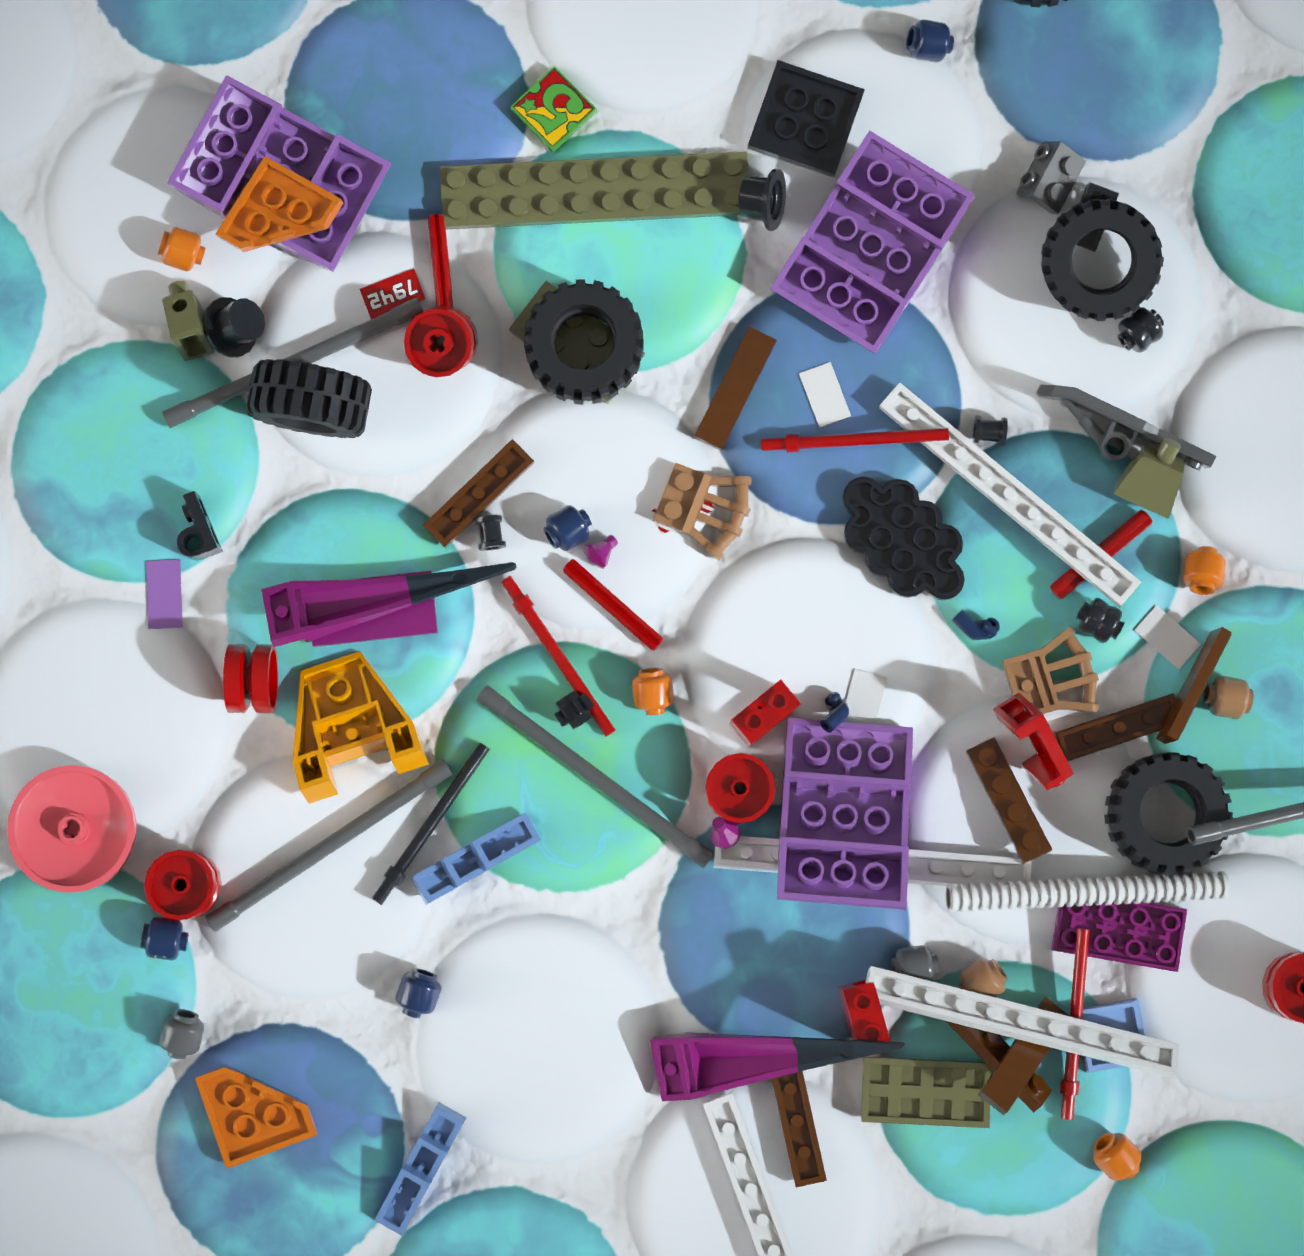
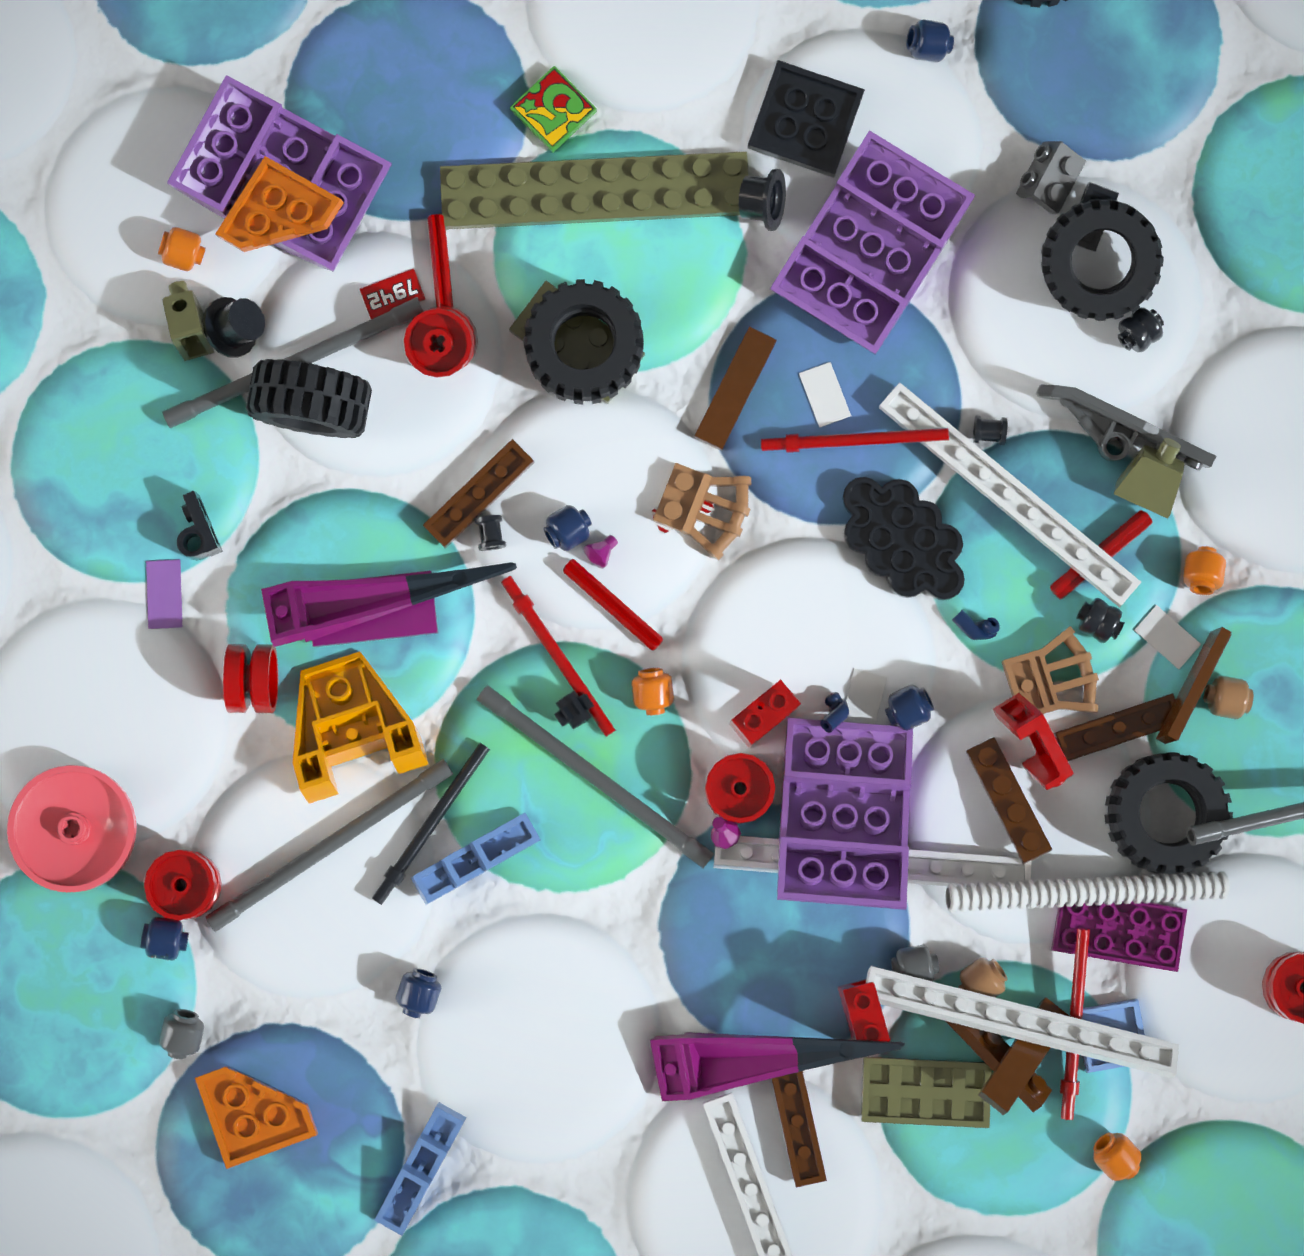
(909, 707): none -> dark blue head

